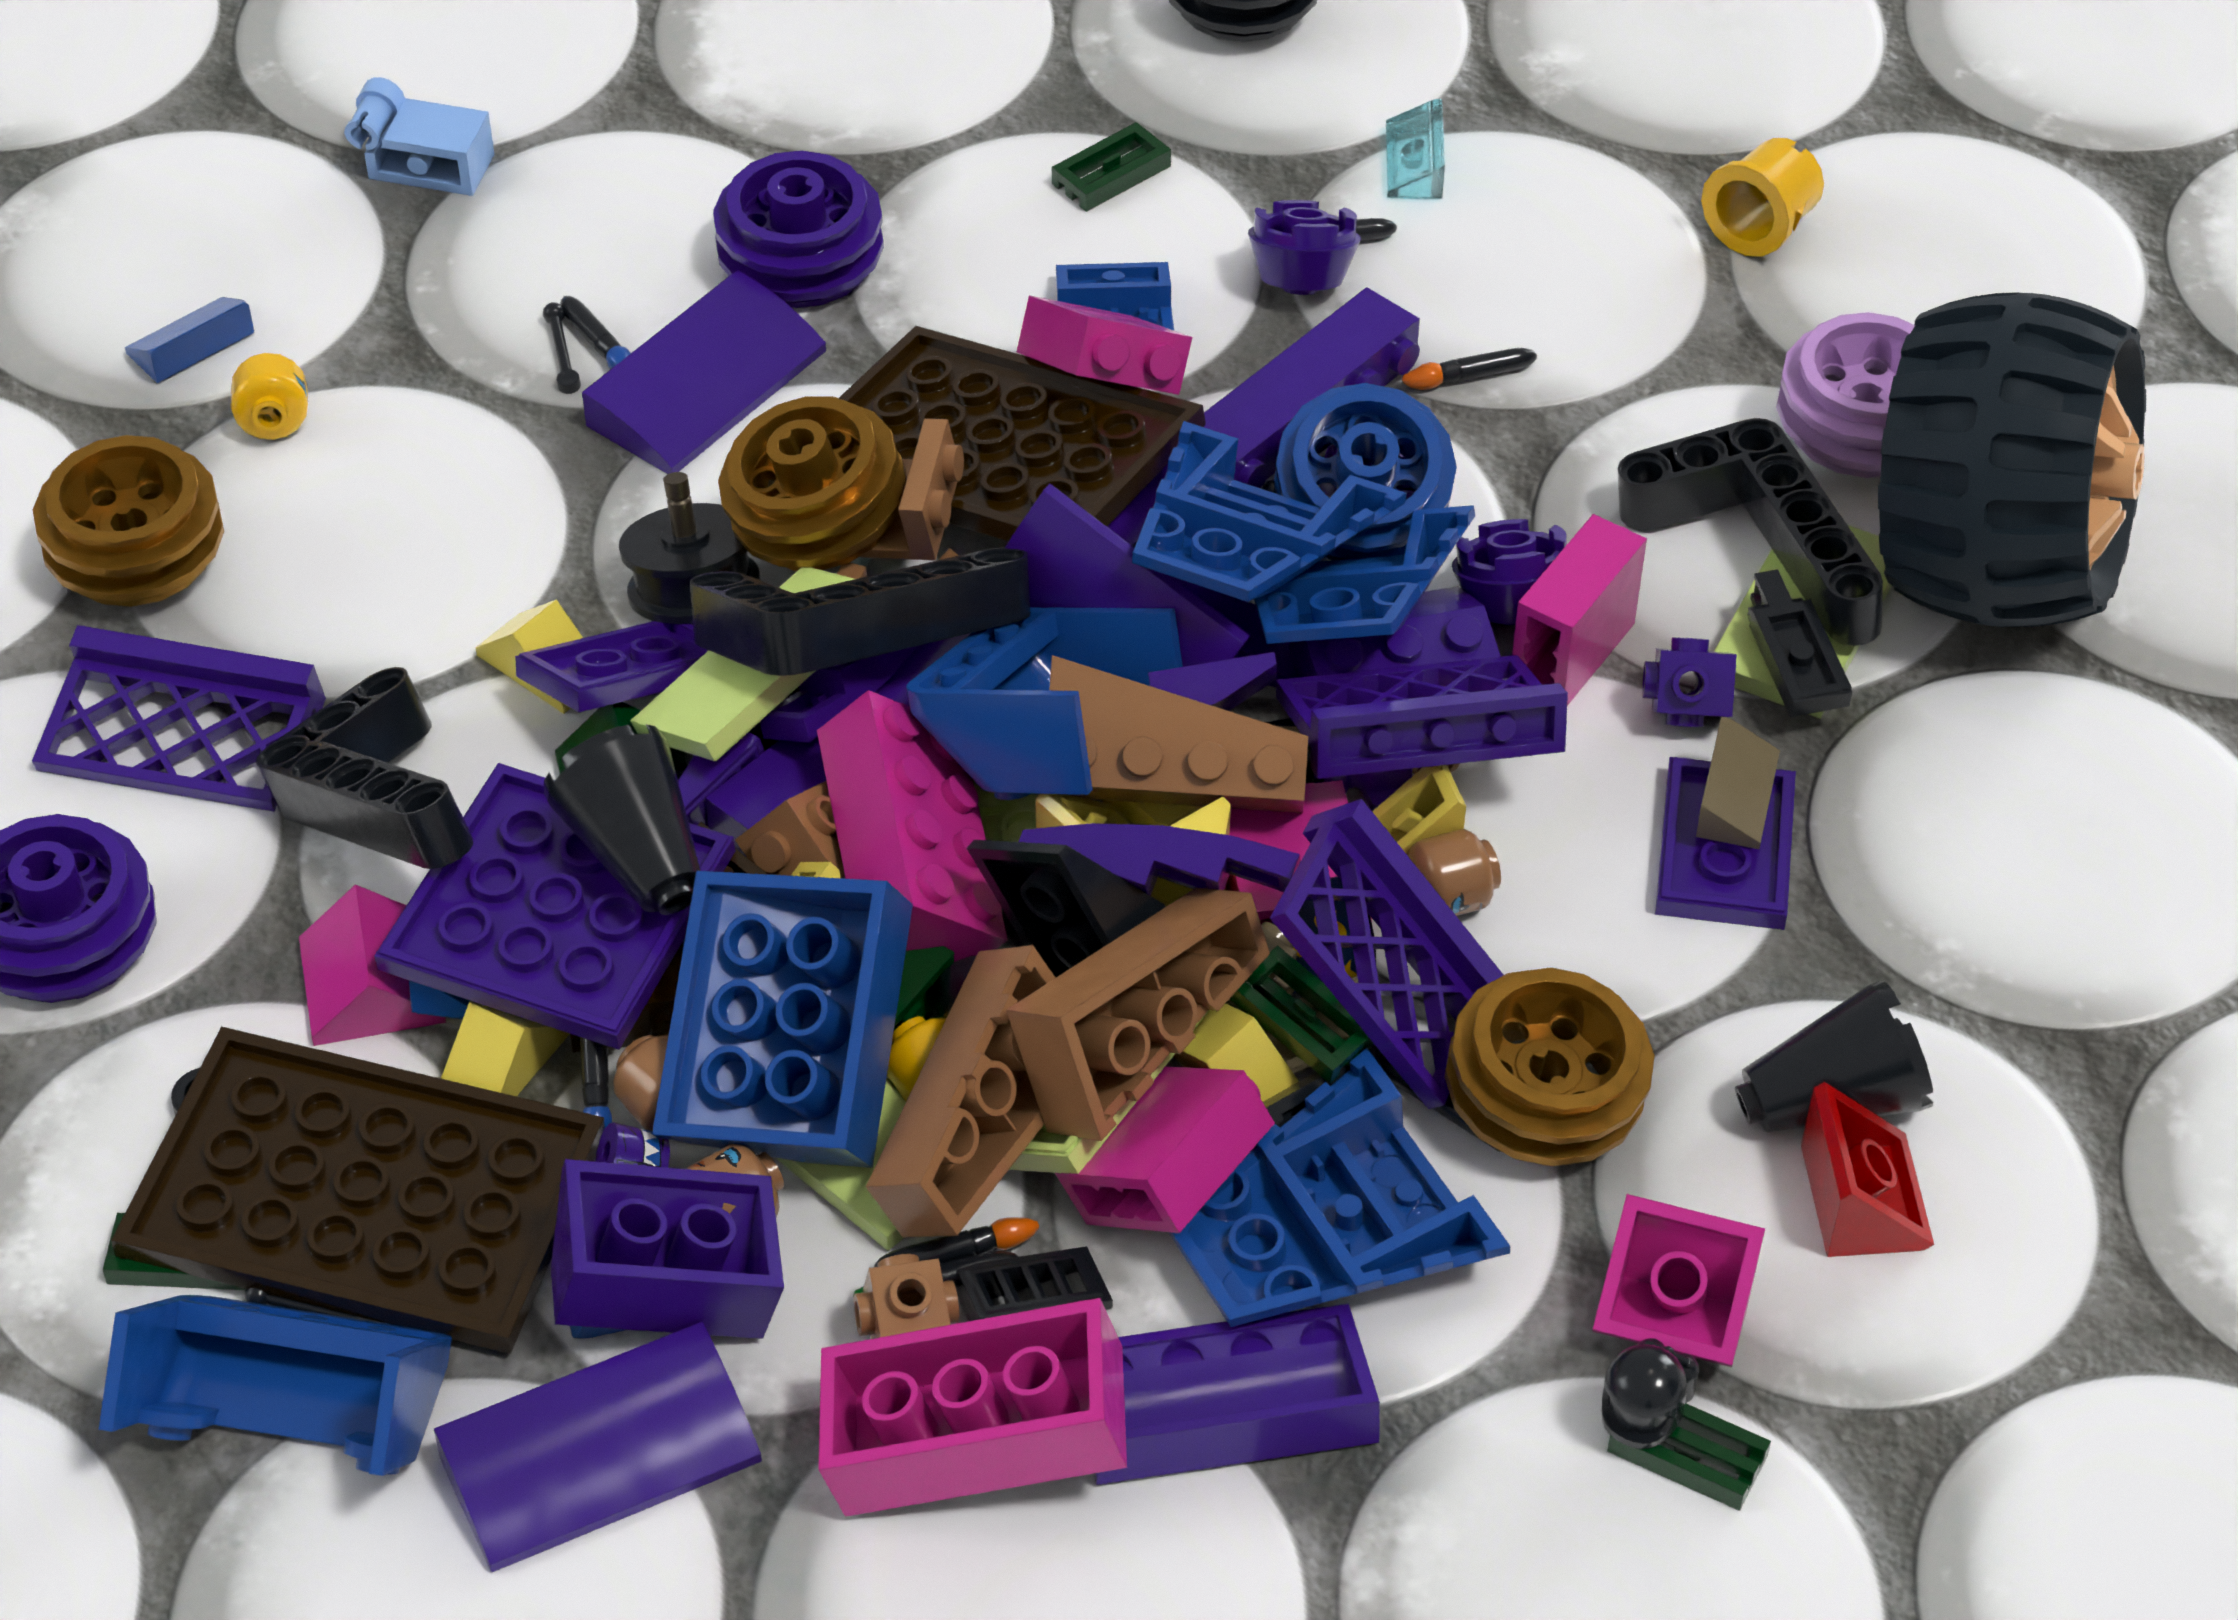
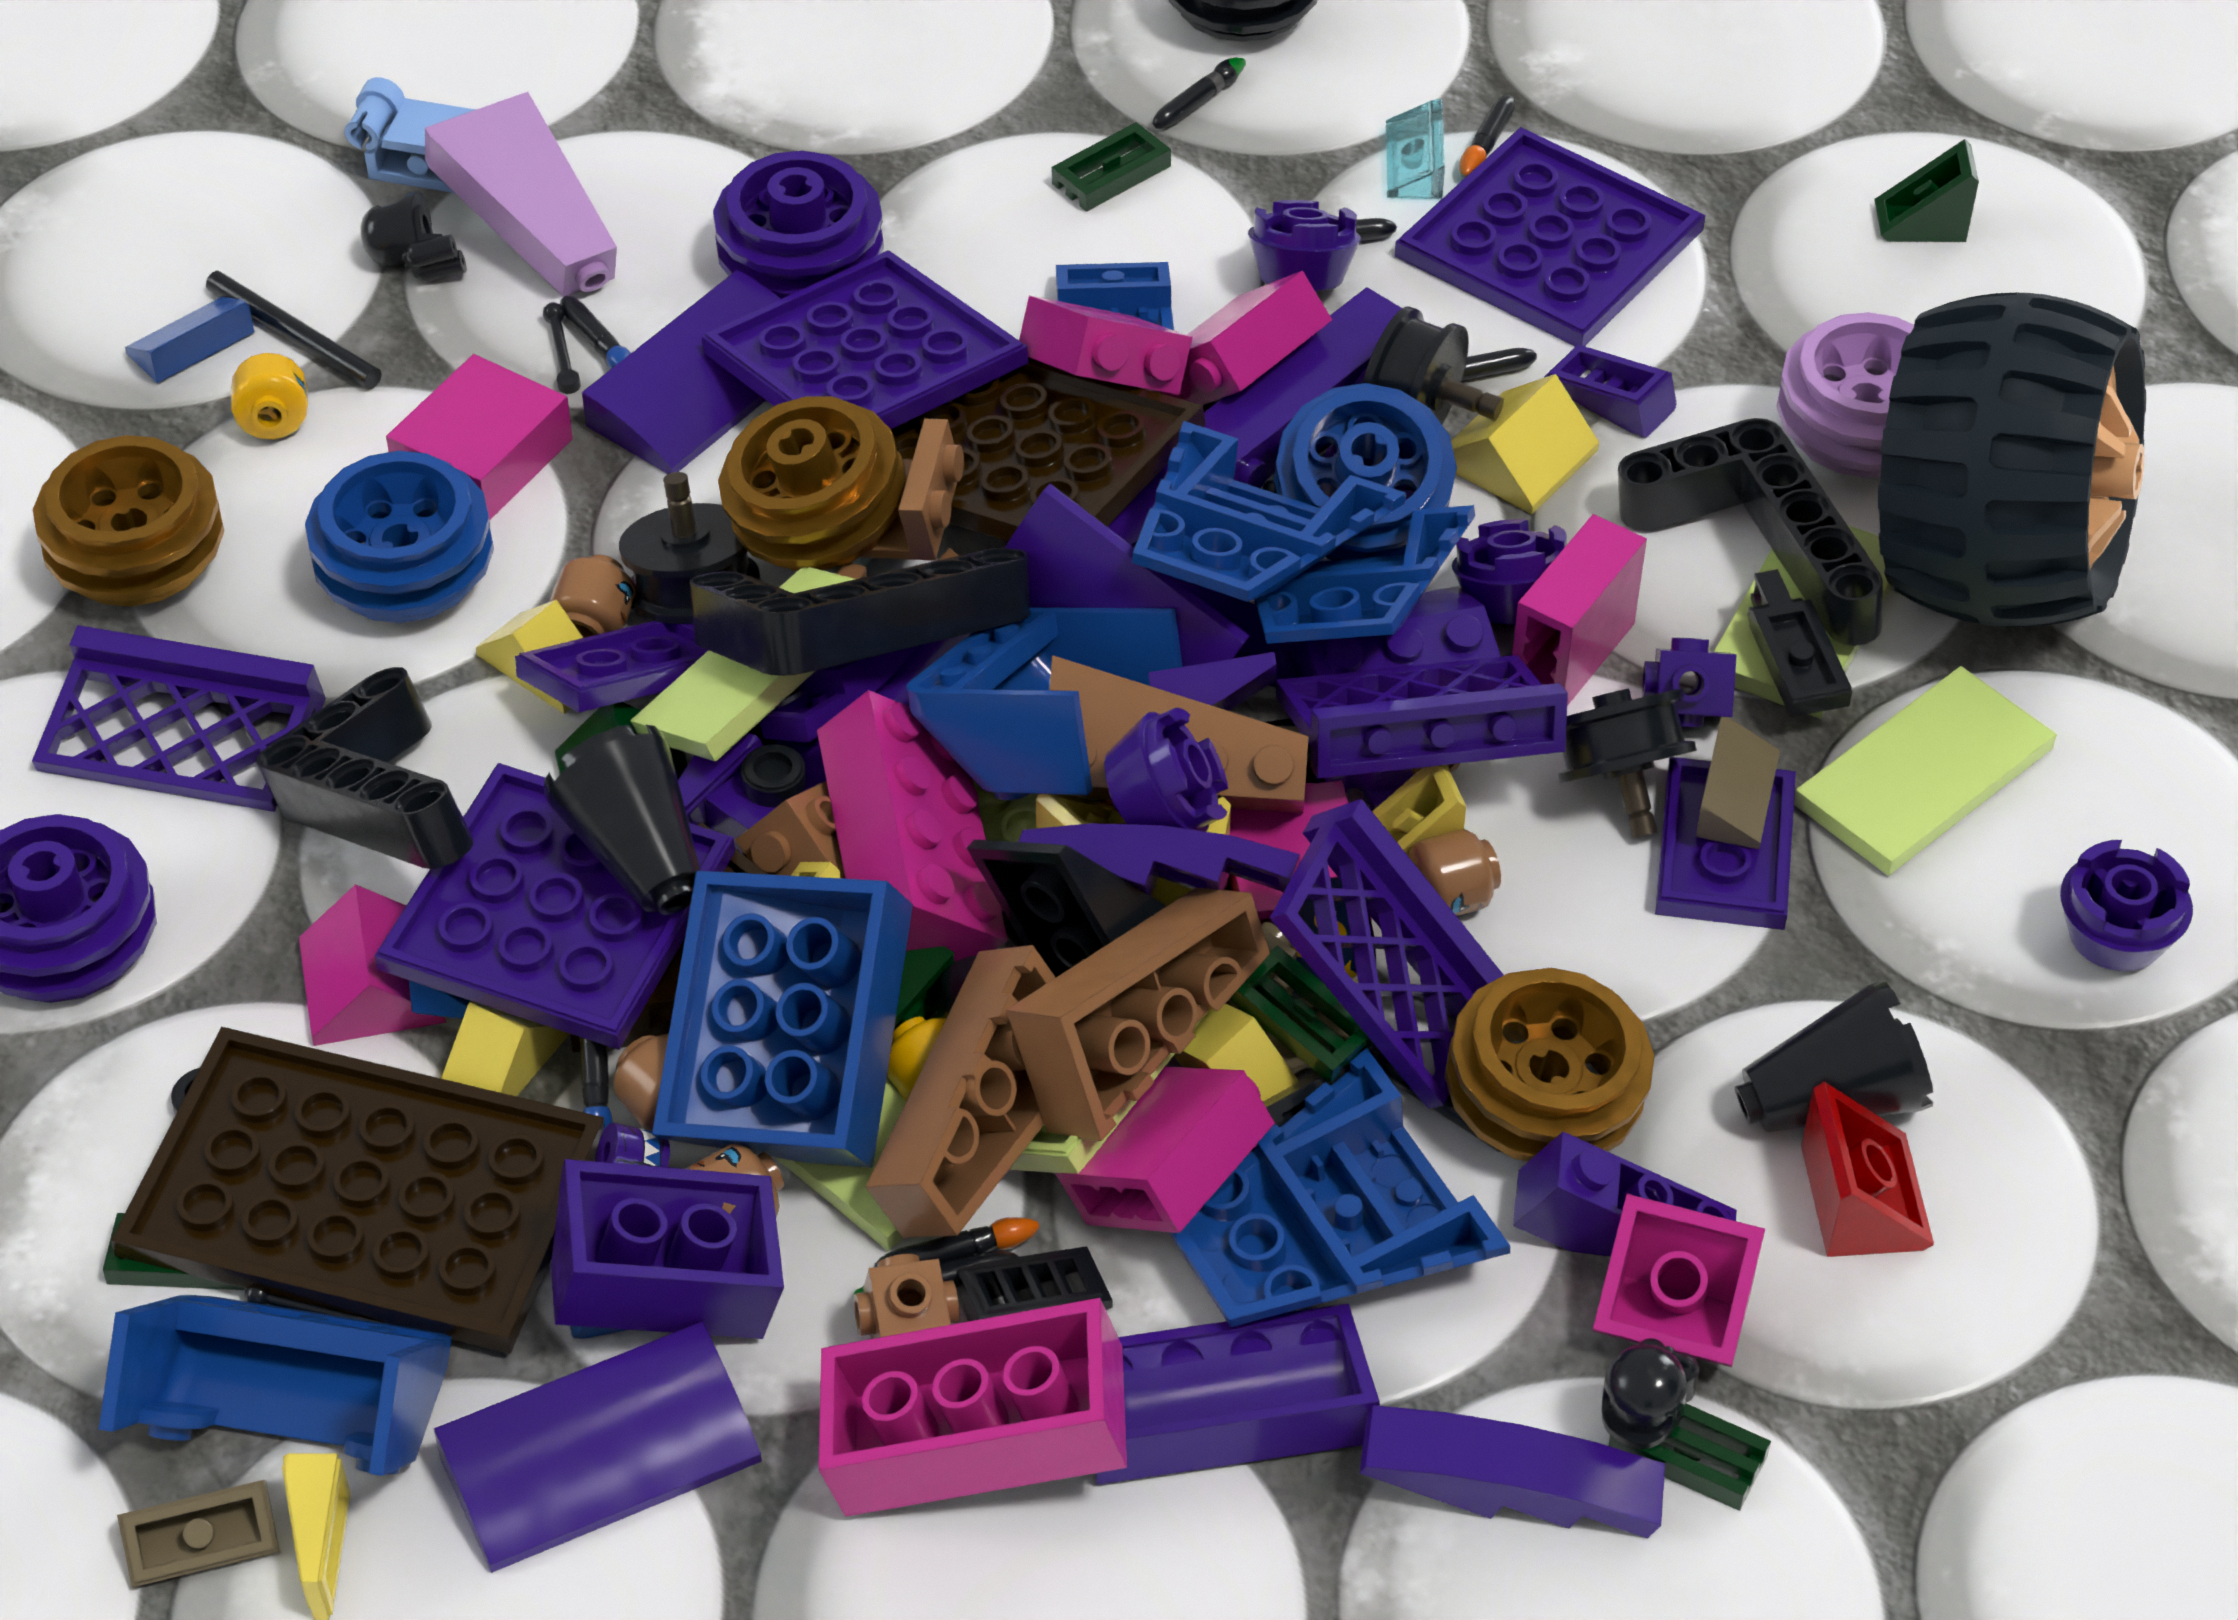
(198, 1533): none -> dark tan slope
(296, 331): none -> black bar
(318, 1516): none -> light yellow slope
(405, 236): none -> black piece
(420, 533): none -> blue wheel
(489, 427): none -> dark pink brick
(525, 190): none -> lavender slope
(595, 594): none -> medium nougat head
(773, 774): none -> black tile
(869, 338): none -> dark purple tile
(1164, 775): none -> dark purple cone
(1223, 75): none -> black piece
(1250, 338): none -> dark pink brick
(1428, 365): none -> black wheel
(1487, 134): none -> black piece
(1512, 1465): none -> dark purple slope
(1528, 447): none -> light yellow slope
(1550, 237): none -> dark purple tile
(1578, 1192): none -> dark purple slope
(1622, 741): none -> black wheel
(1634, 396): none -> dark purple slope
(1762, 197): yellow piece -> none
(1924, 770): none -> yellowish green tile
(1933, 201): none -> dark green slope
(2125, 905): none -> dark purple cone

